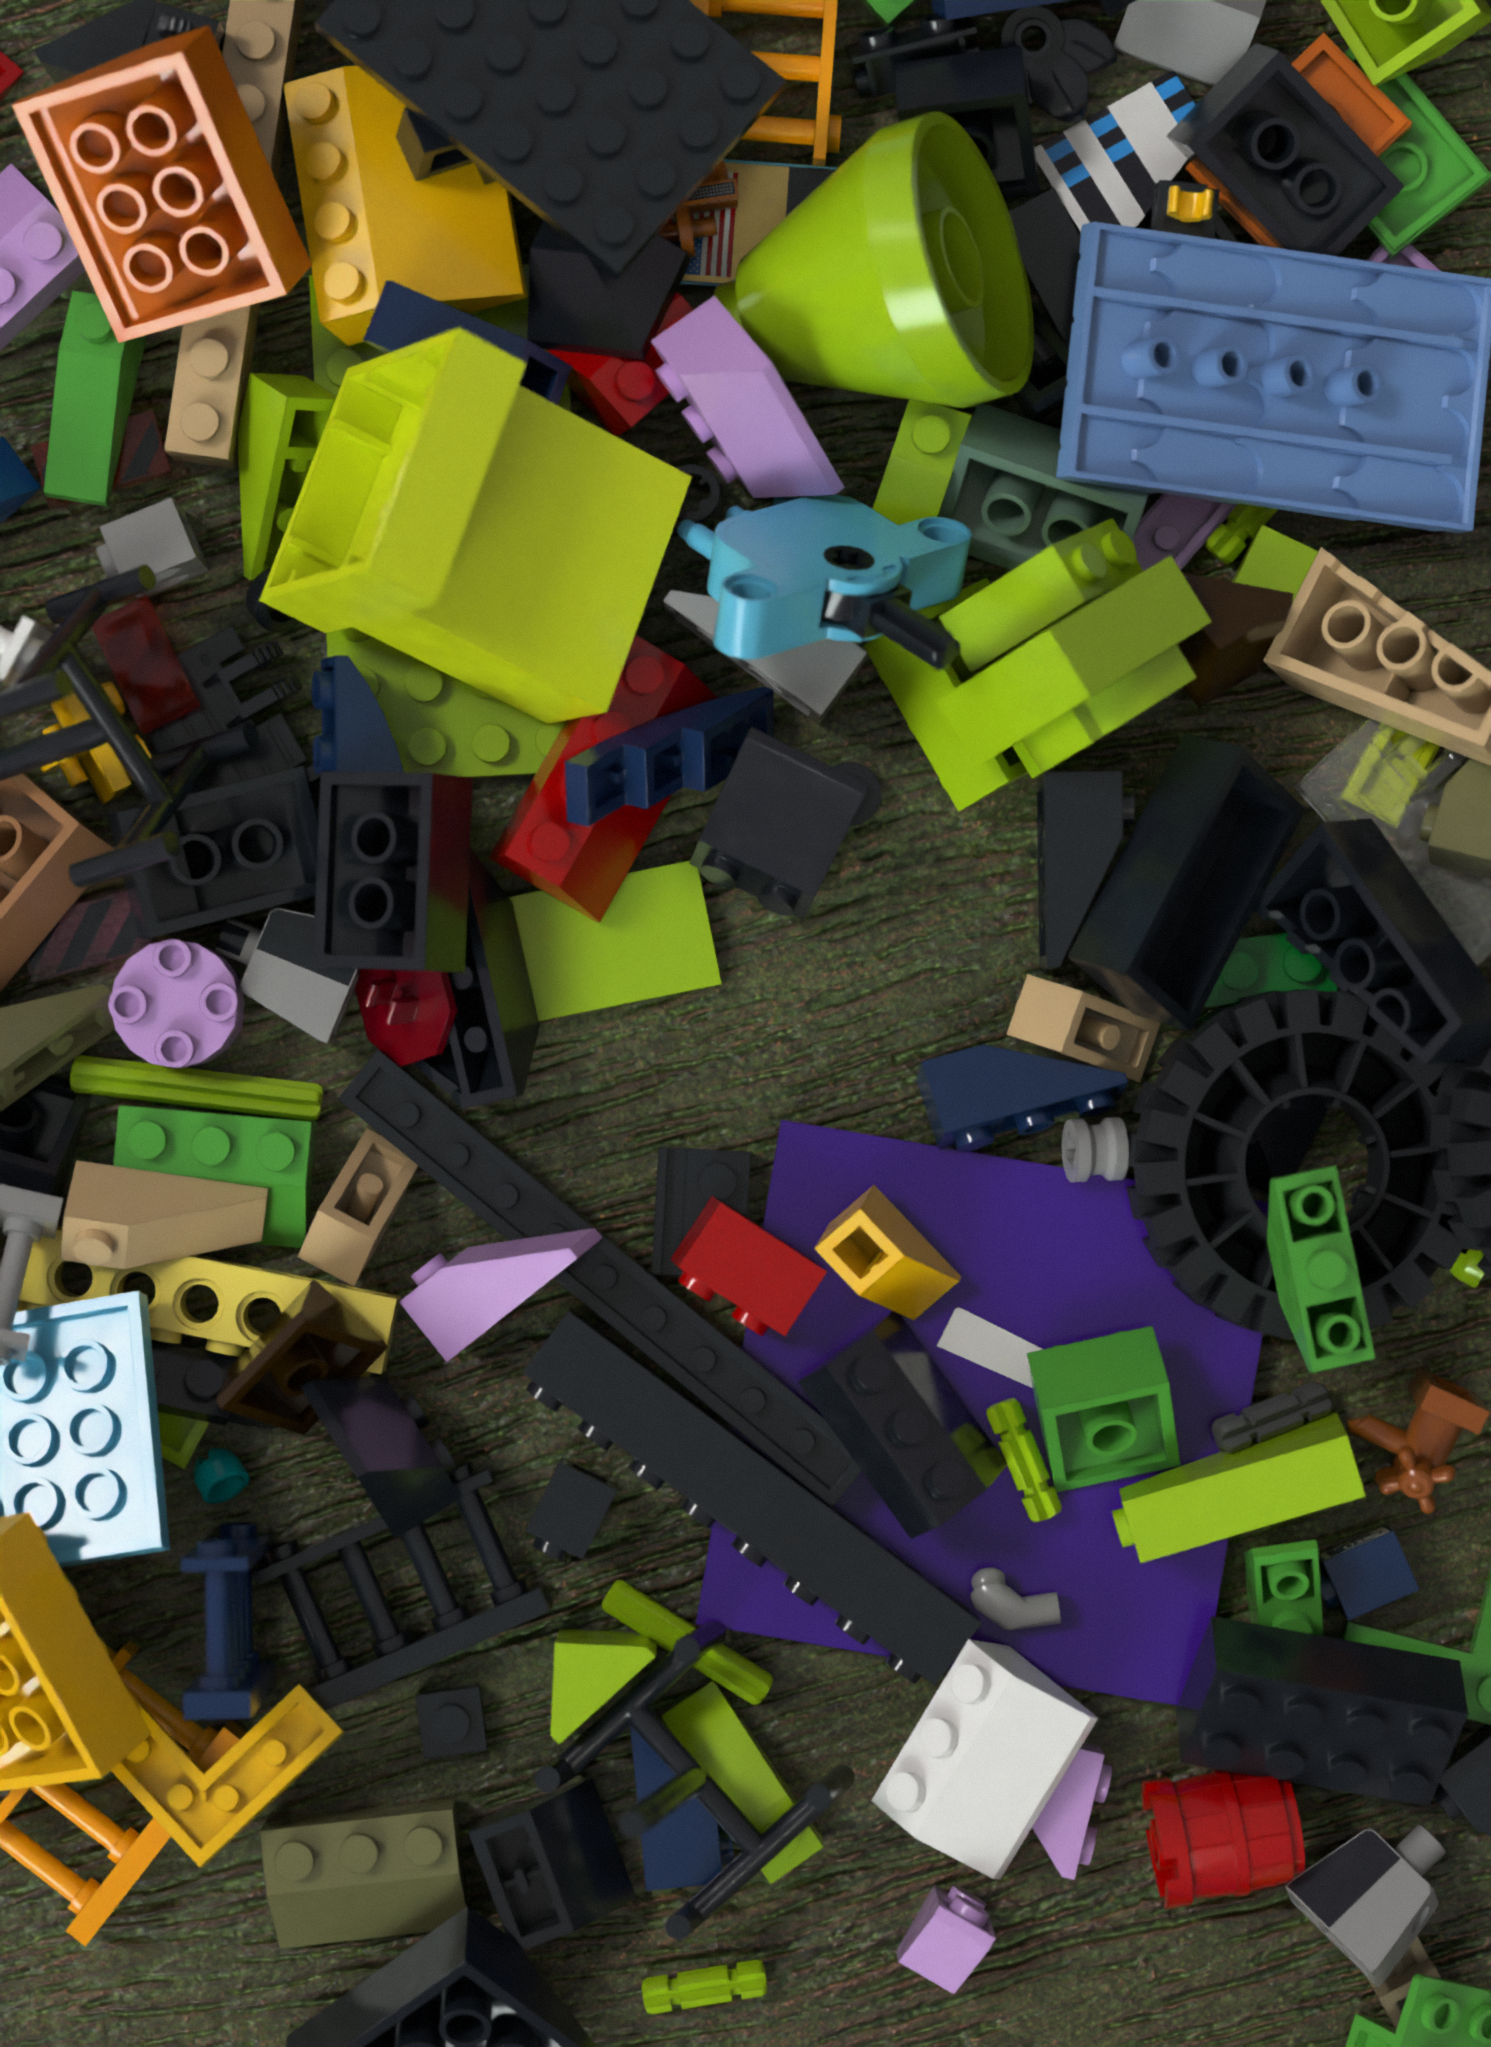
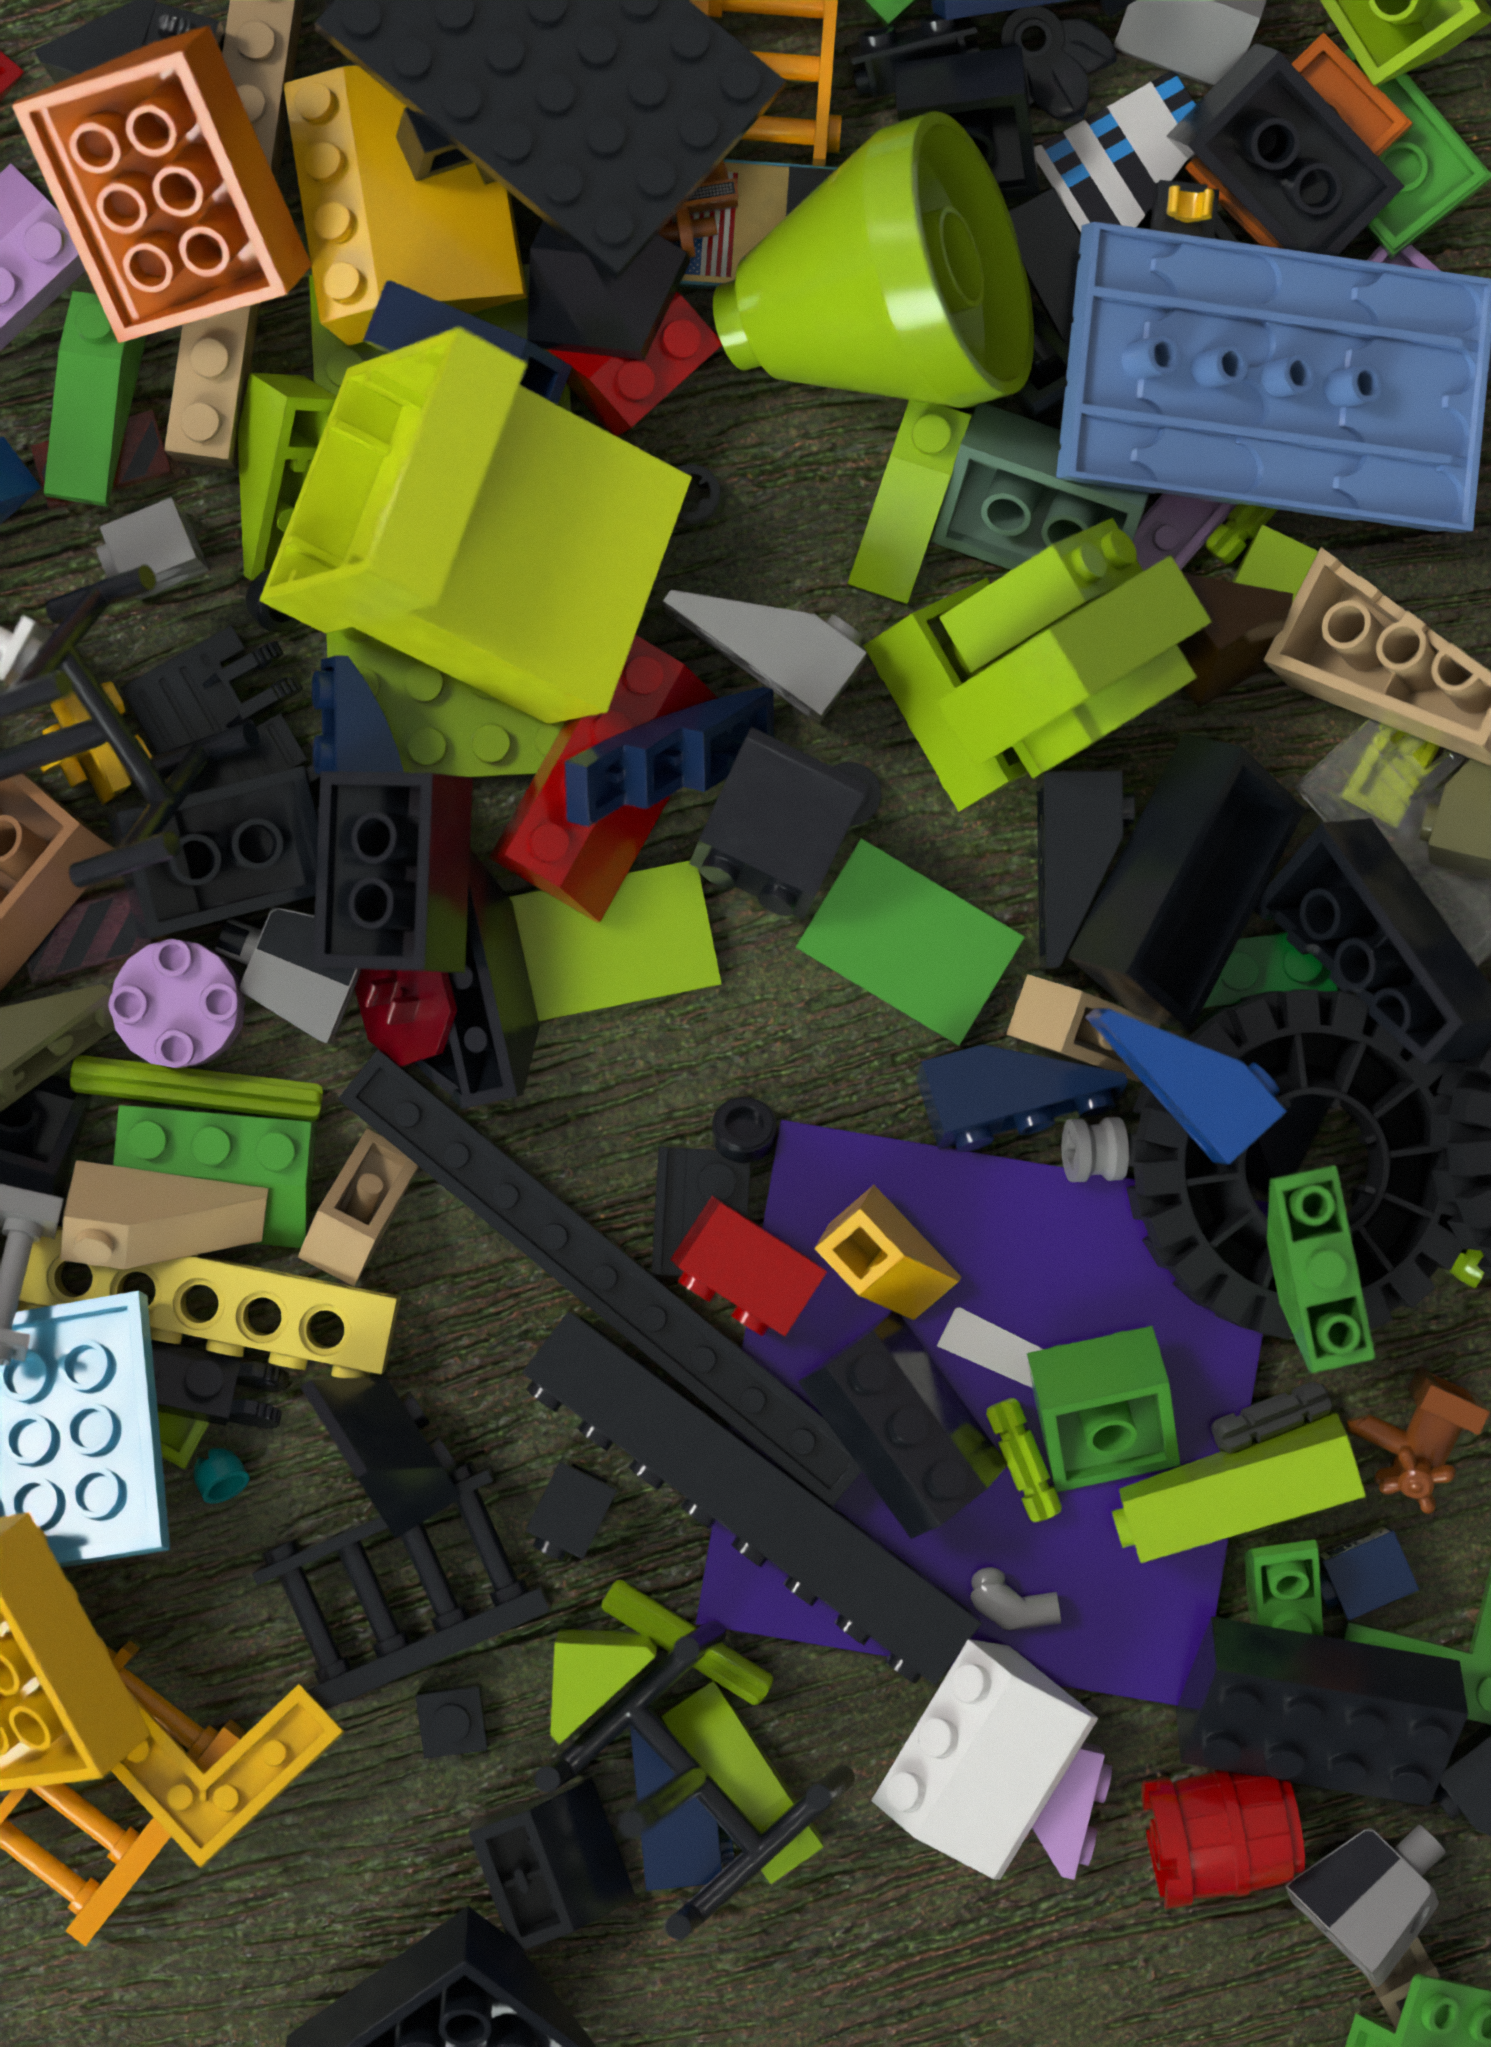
(145, 664): clear red tile -> none
(234, 1675): dark blue fence -> none
(306, 1342): dark brown slope -> none
(364, 1872): olive slope -> none
(485, 1283): lavender slope -> none
(704, 1986): lime axle -> none
(741, 407): lavender slope -> none
(744, 1129): none -> black tile
(830, 573): medium azure piece -> none
(910, 942): none -> bright green tile
(947, 1937): lavender slope -> none
(1206, 1092): none -> blue slope

